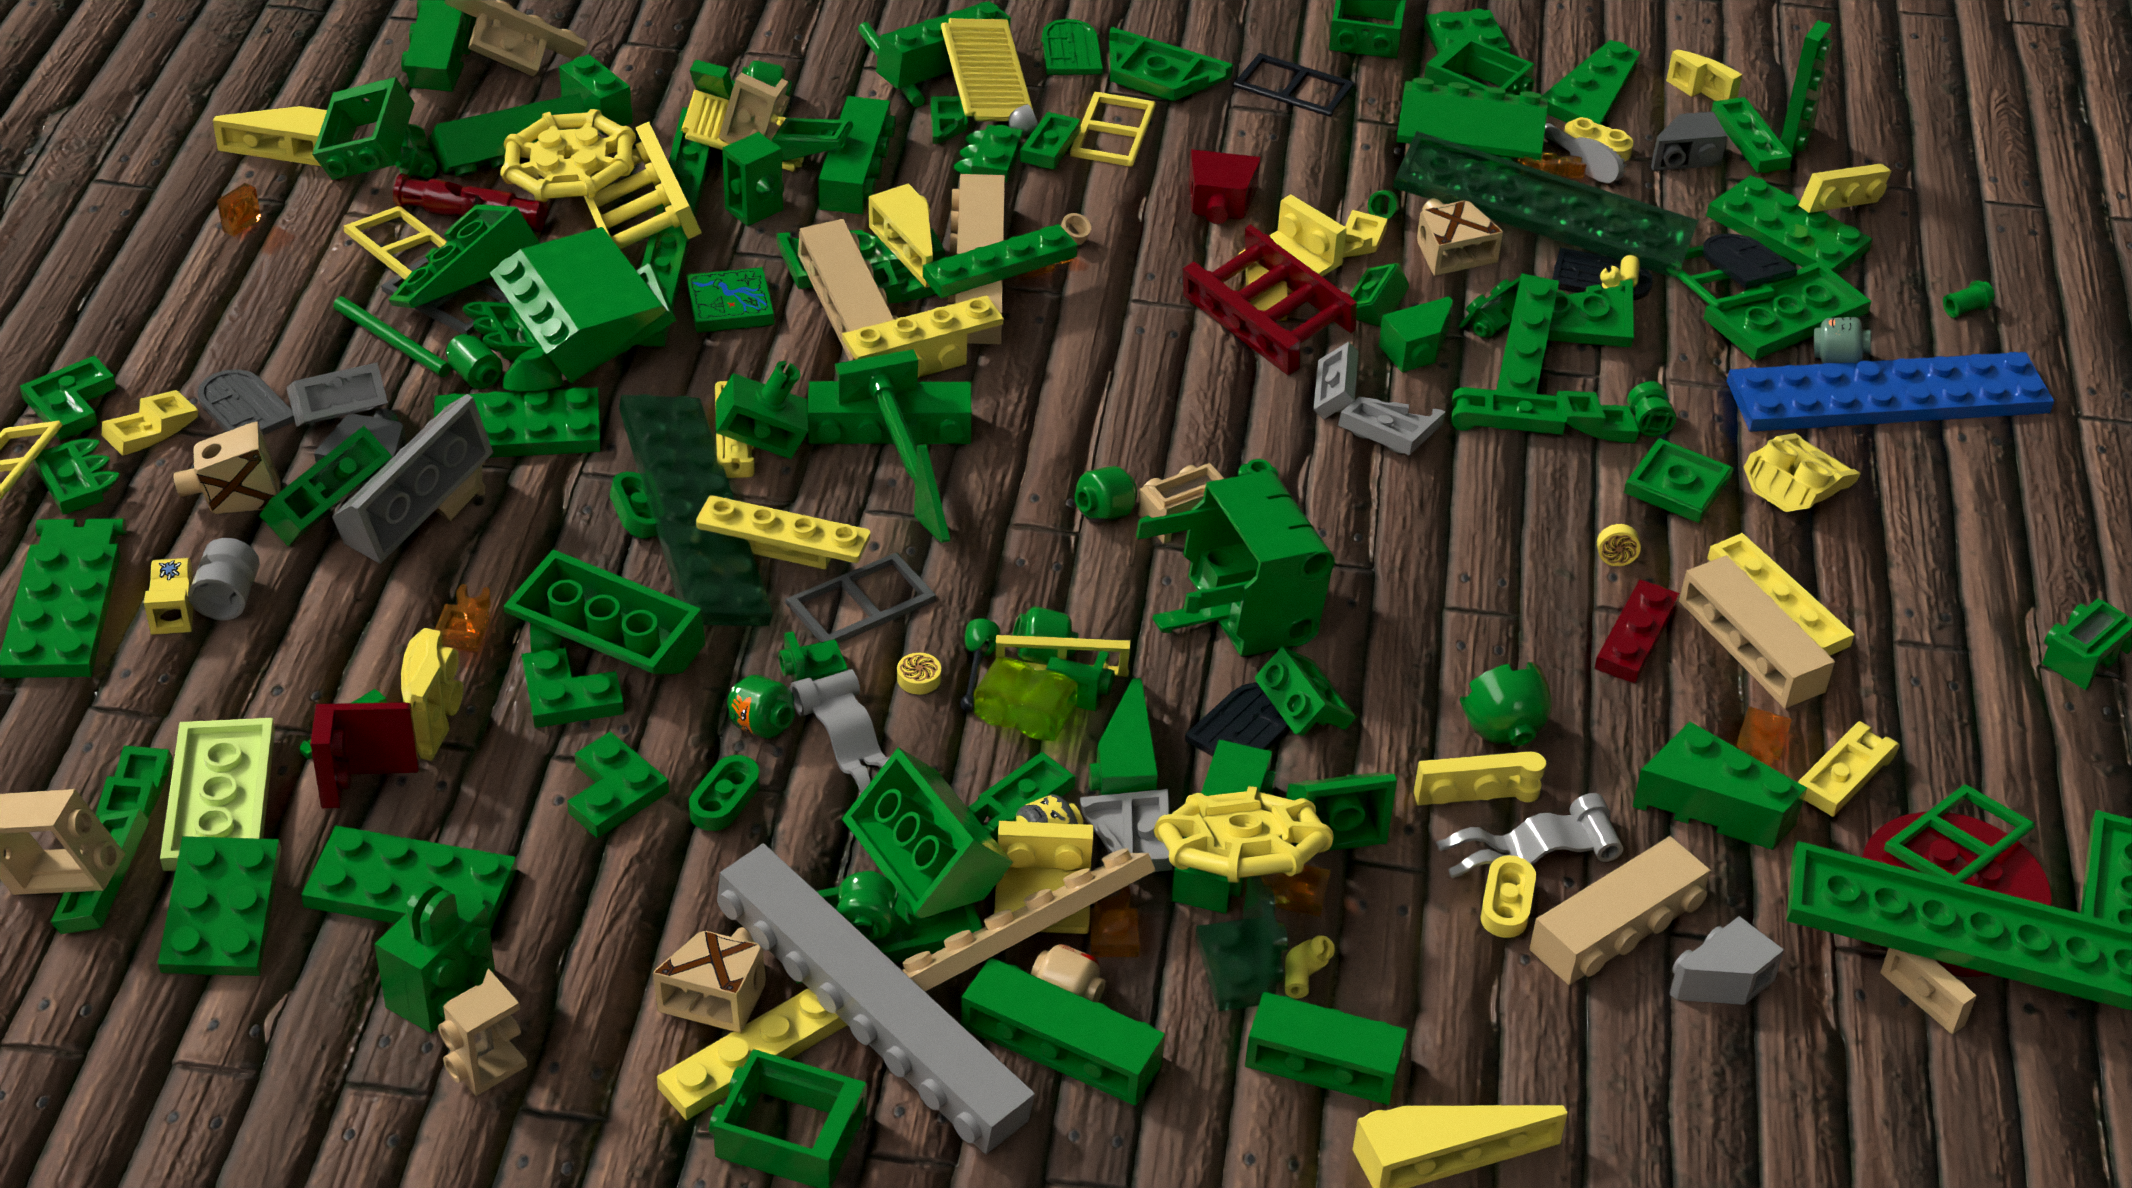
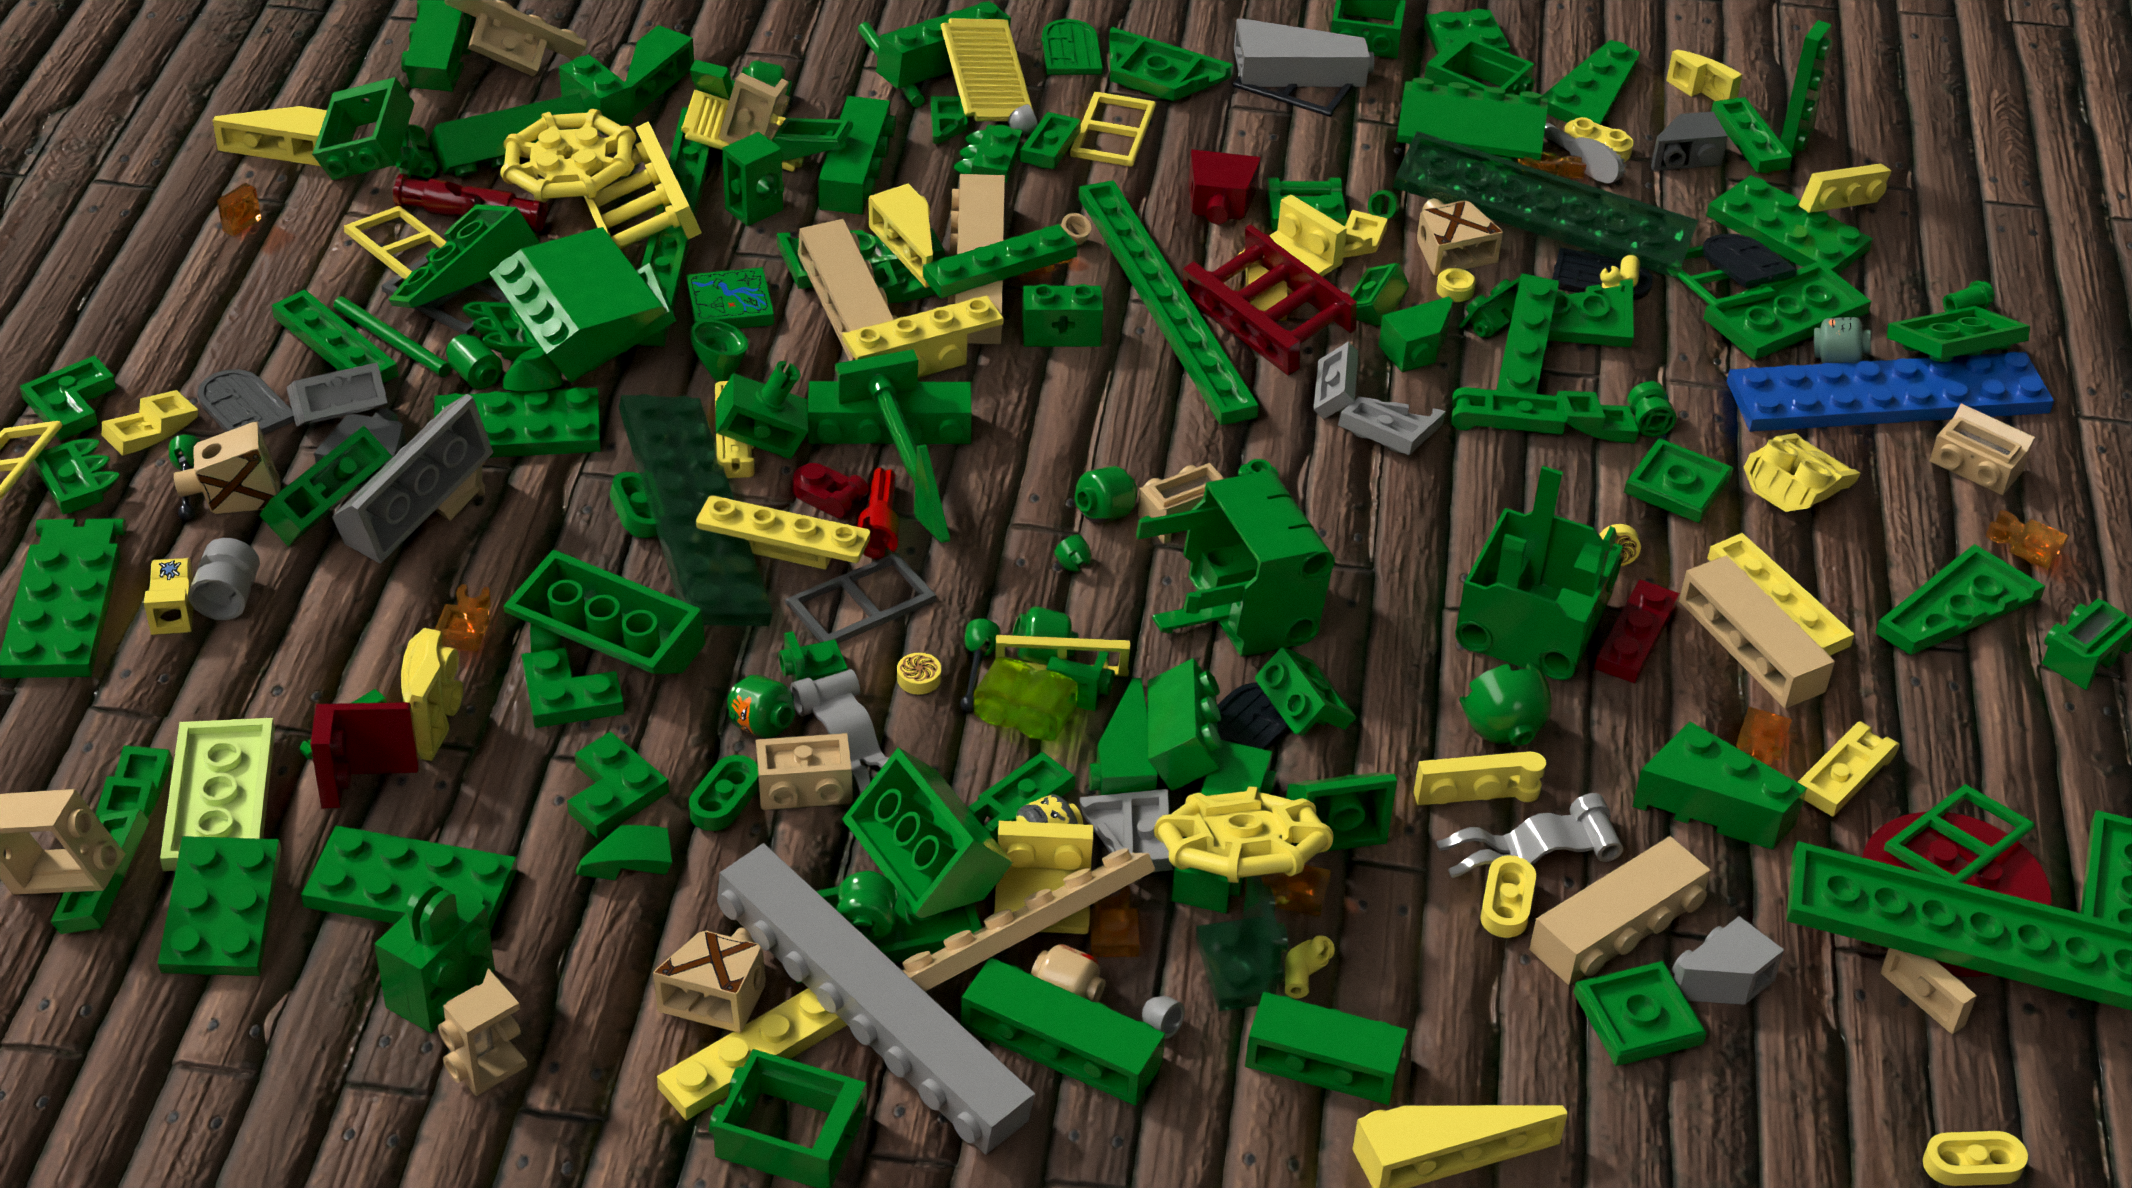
(183, 462): none -> green hinge
(330, 335): none -> green plate
(628, 848): none -> green slope
(658, 64): none -> green slope
(718, 347): none -> green piece
(804, 771): none -> tan bracket
(828, 489): none -> dark red plate
(880, 516): none -> red piece
(1062, 316): none -> green brick
(1073, 552): none -> green hinge
(1164, 1014): none -> light grey hinge
(1168, 304): none -> green plate
(1183, 724): none -> green brick
(1301, 56): none -> light grey slope
(1321, 195): none -> green plate
(1456, 284): none -> light yellow tile
(1538, 586): none -> green piece
(1639, 1013): none -> green plate
(1957, 599): none -> green wing
(1958, 333): none -> green plate
(1968, 1158): none -> light yellow plate
(1982, 449): none -> tan window
(2031, 541): none -> clear orange plate

